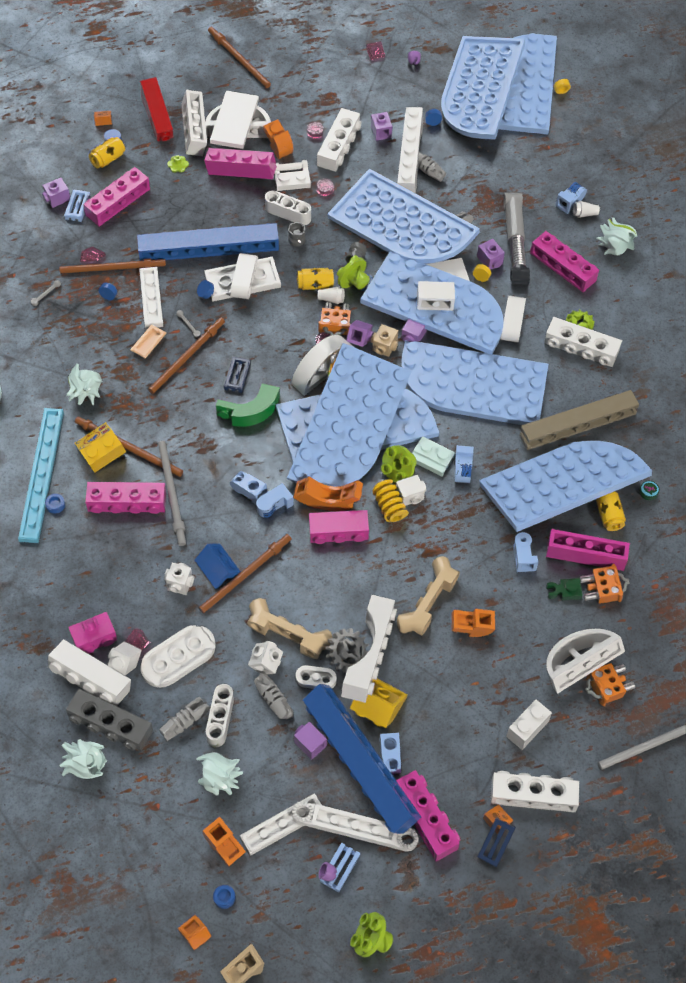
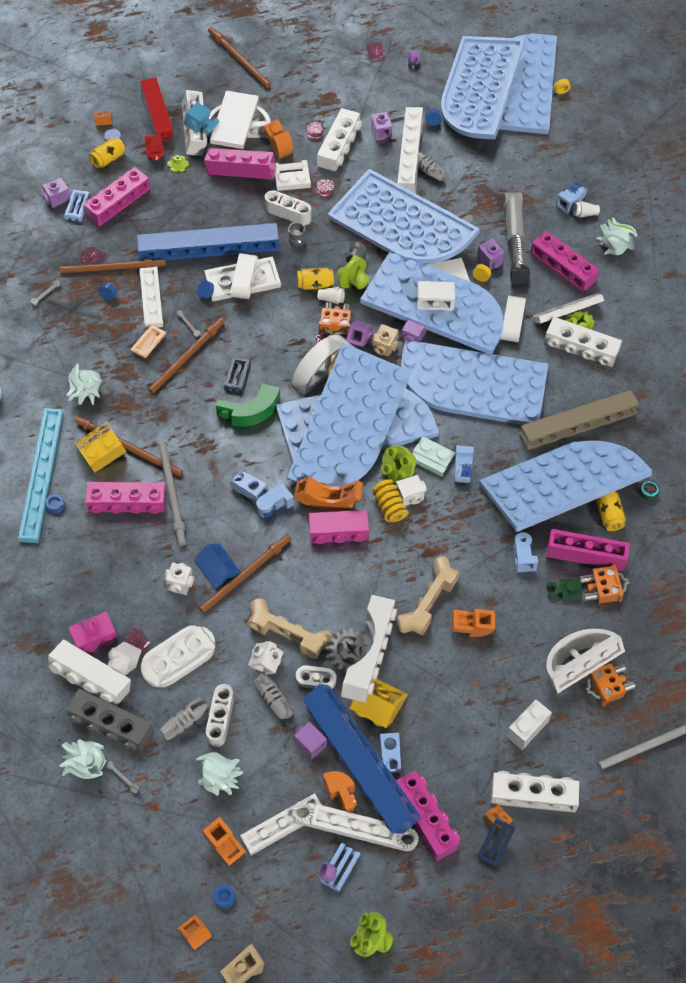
(133, 787): none -> light grey hinge
(154, 146): none -> red bracket
(198, 117): none -> dark azure brick
(340, 786): none -> orange brick
(568, 308): none -> white tile

